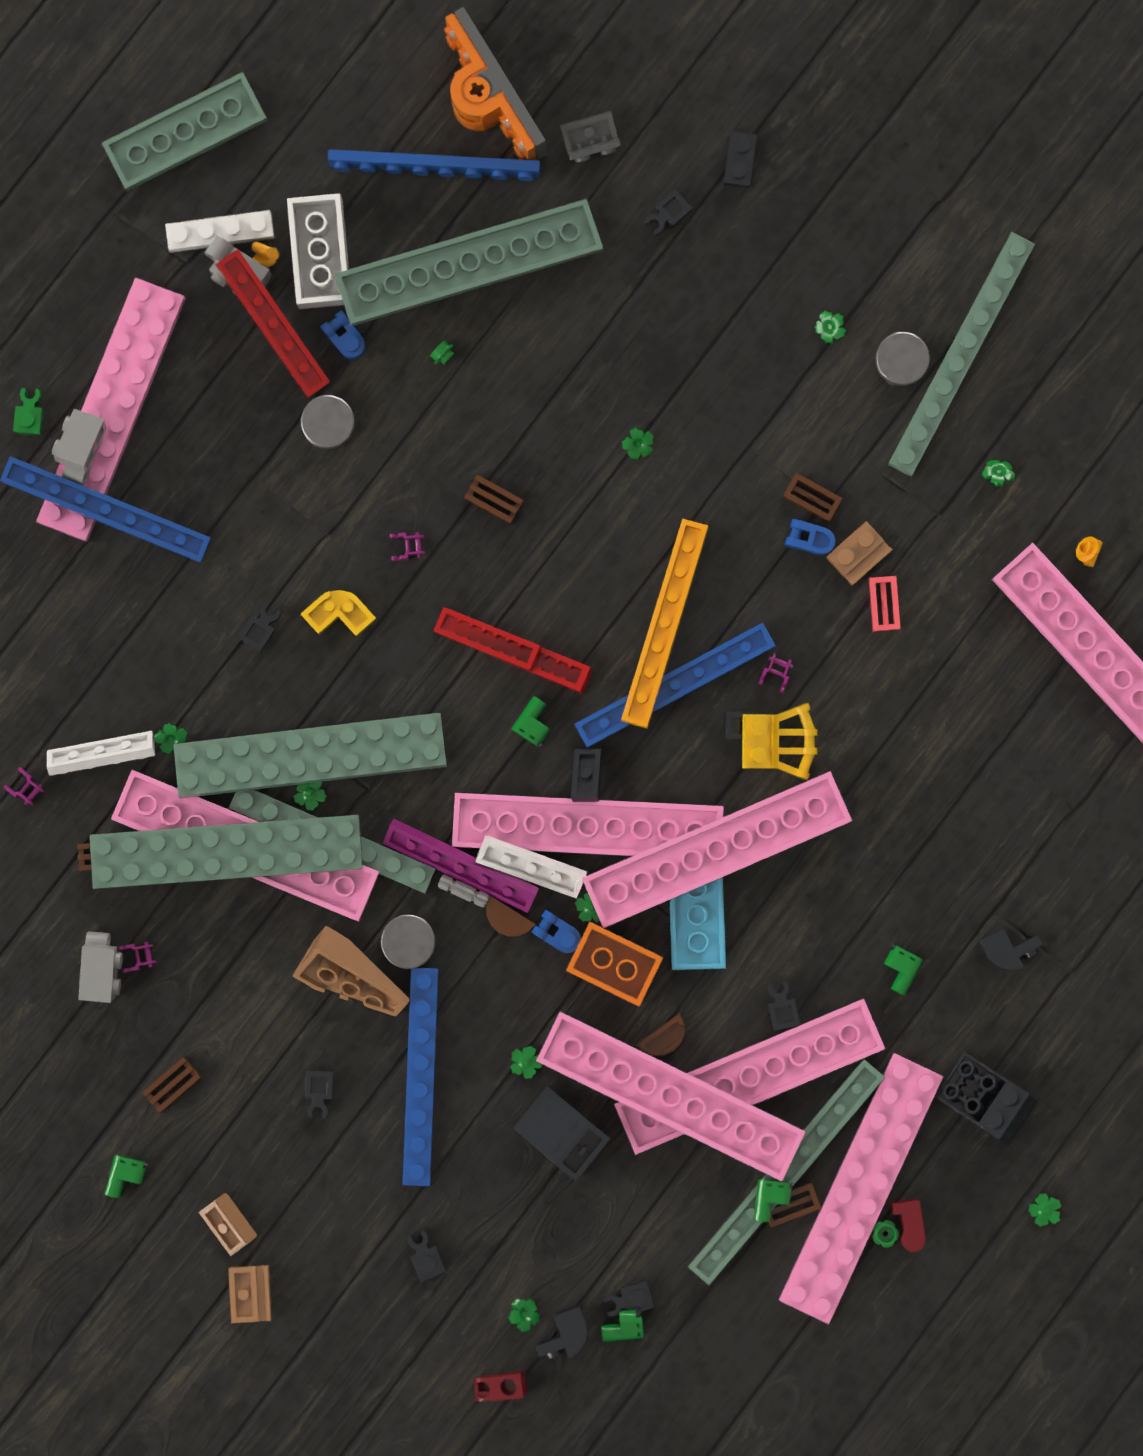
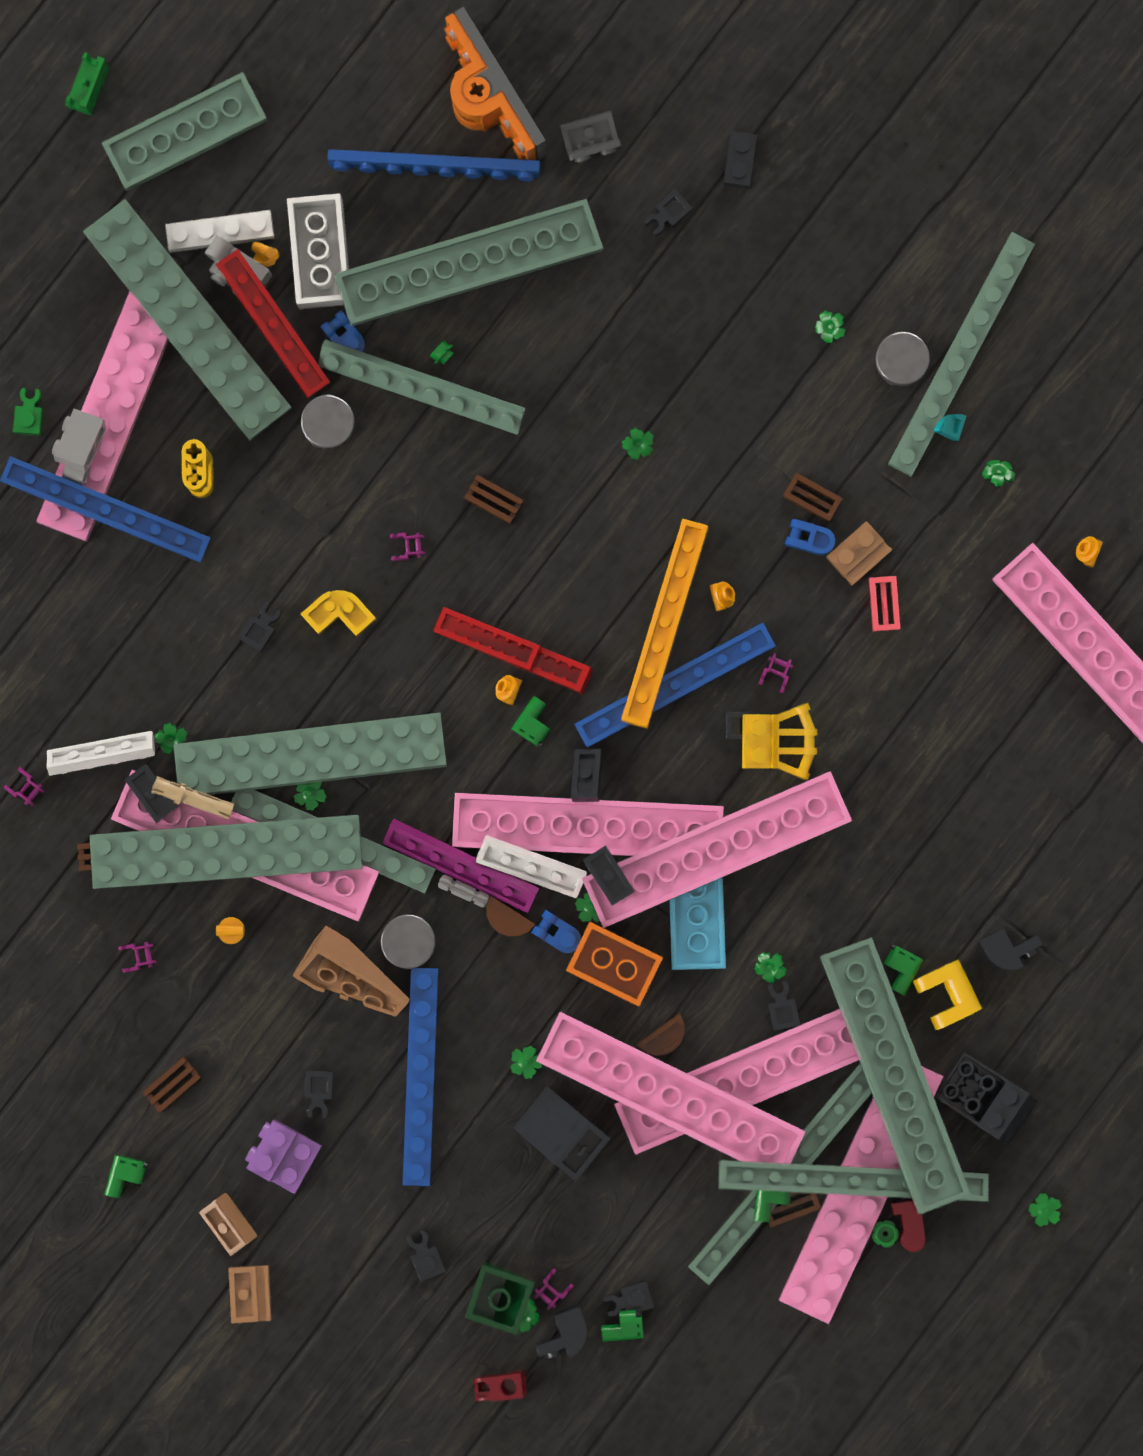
(87, 84): none -> green hinge
(99, 969): light grey hinge -> none
(141, 784): none -> black plate
(187, 320): none -> sand green plate
(191, 797): none -> tan pin
(202, 465): none -> yellow connector
(230, 930): none -> light orange plate
(282, 1155): none -> medium lavender plate
(421, 387): none -> sand green plate
(499, 1298): none -> dark green slope
(507, 689): none -> light orange plate
(539, 1293): none -> magenta piece
(608, 875): none -> black plate
(722, 595): none -> light orange plate
(770, 967): none -> green plant
(830, 1180): none -> sand green plate
(895, 1075): none -> sand green plate
(951, 426): none -> teal tile
(958, 988): none -> yellow connector

